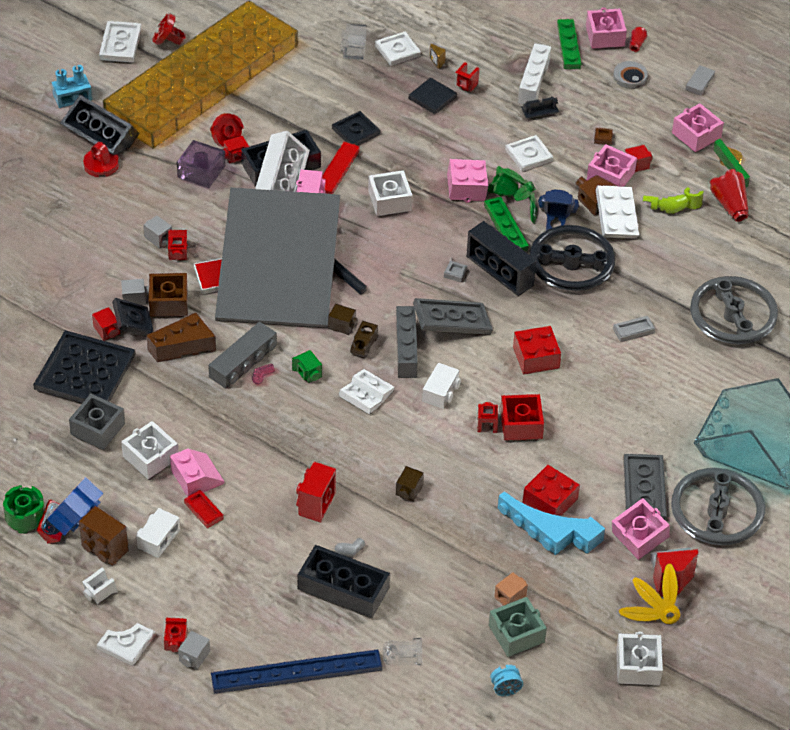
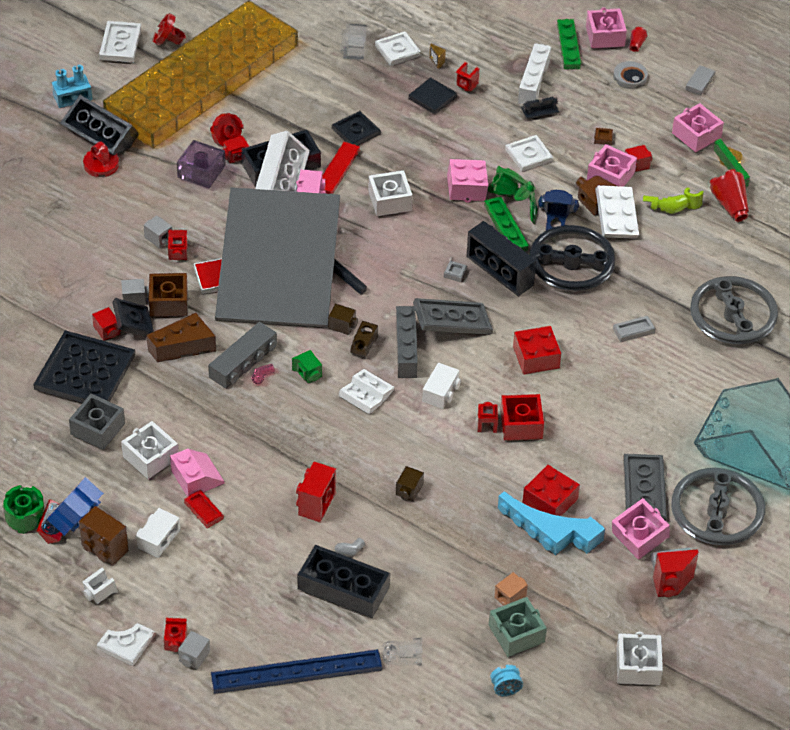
(660, 606): yellow plant -> none

